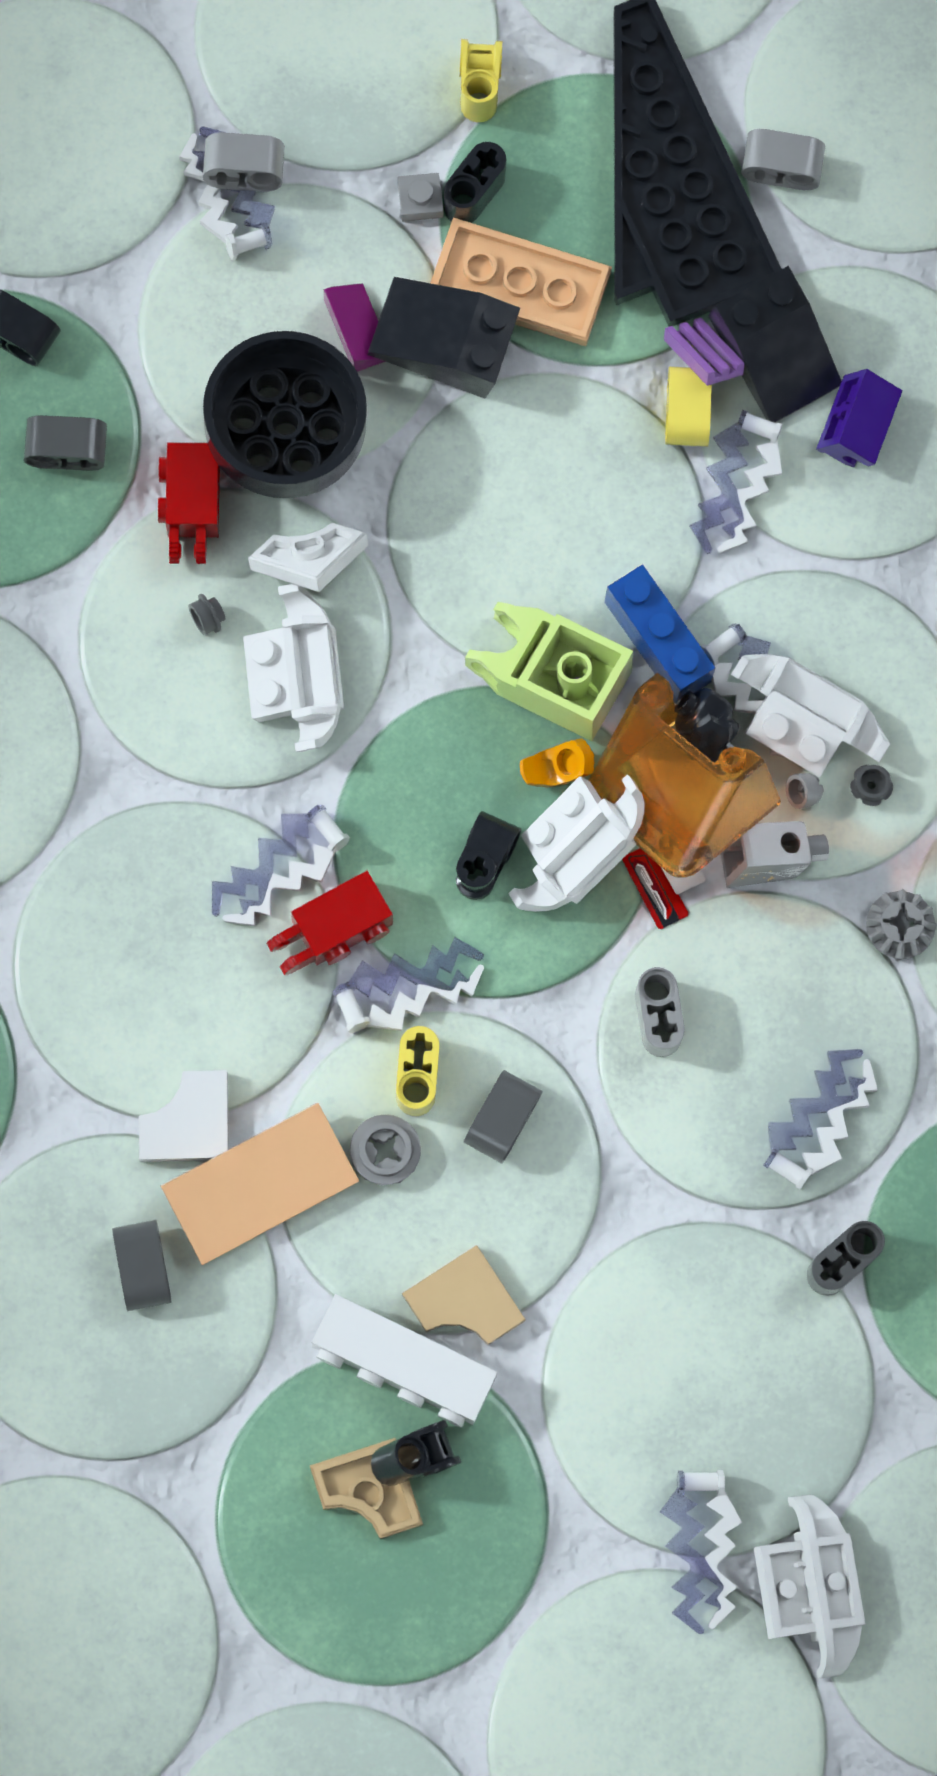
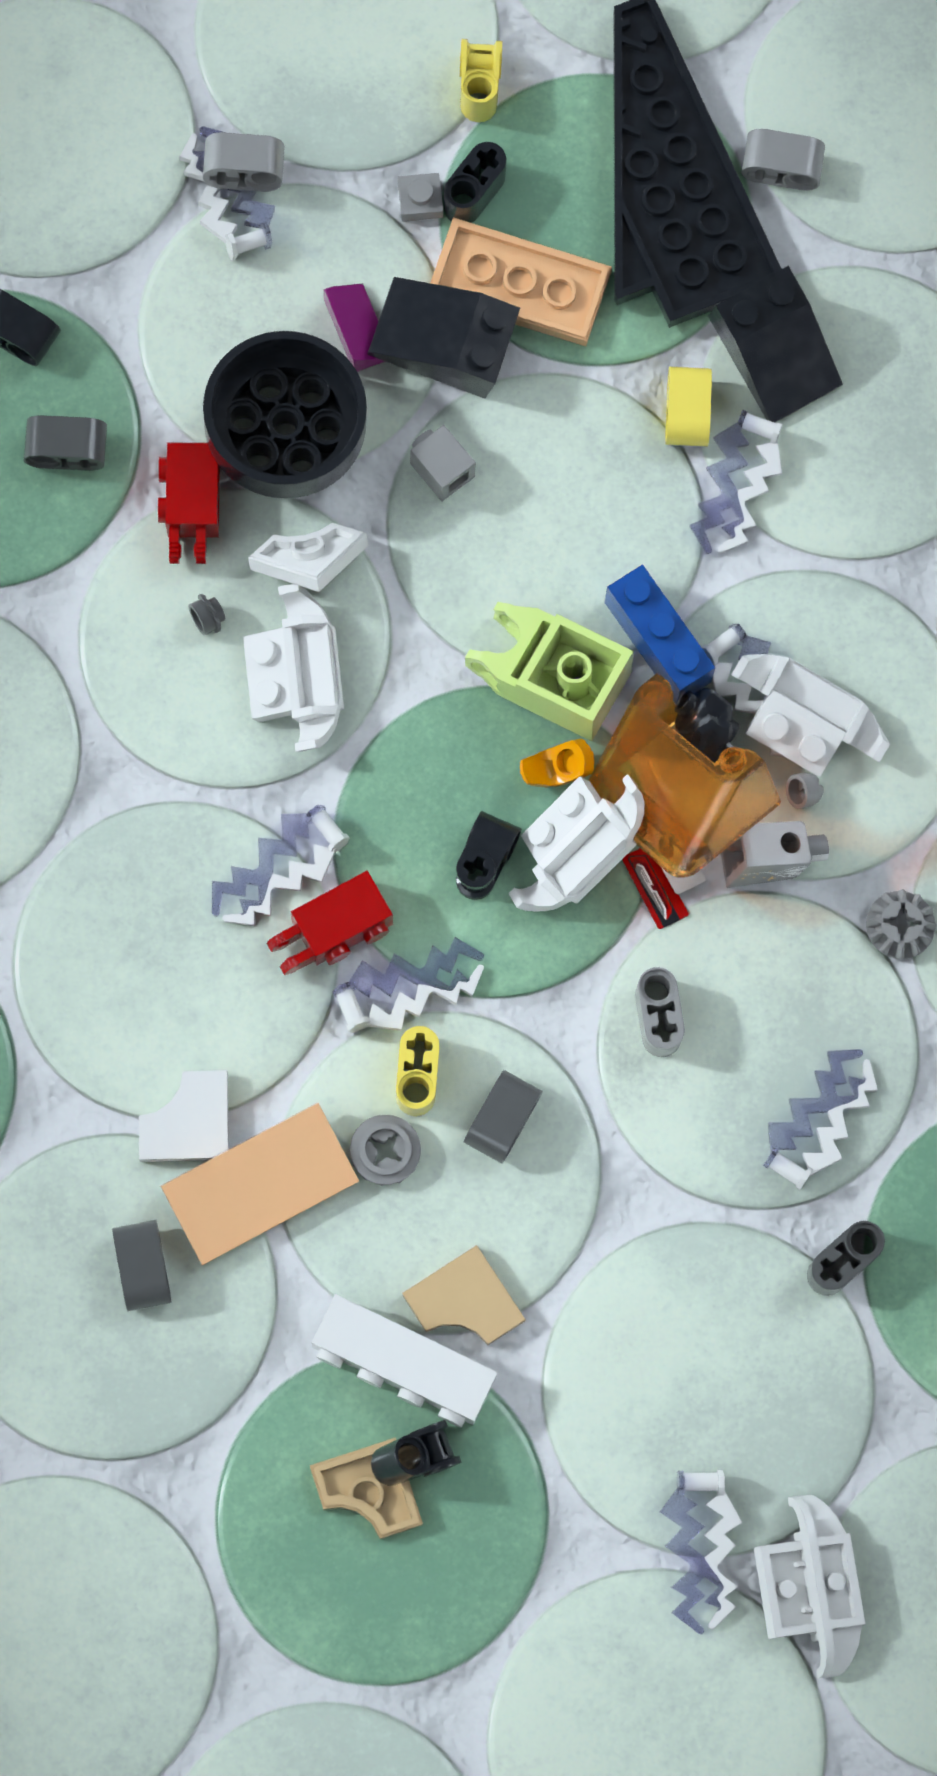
(441, 462): none -> light grey brick
(710, 350): medium lavender tile -> none
(859, 418): dark purple hinge -> none
(875, 774): dark grey plate -> none

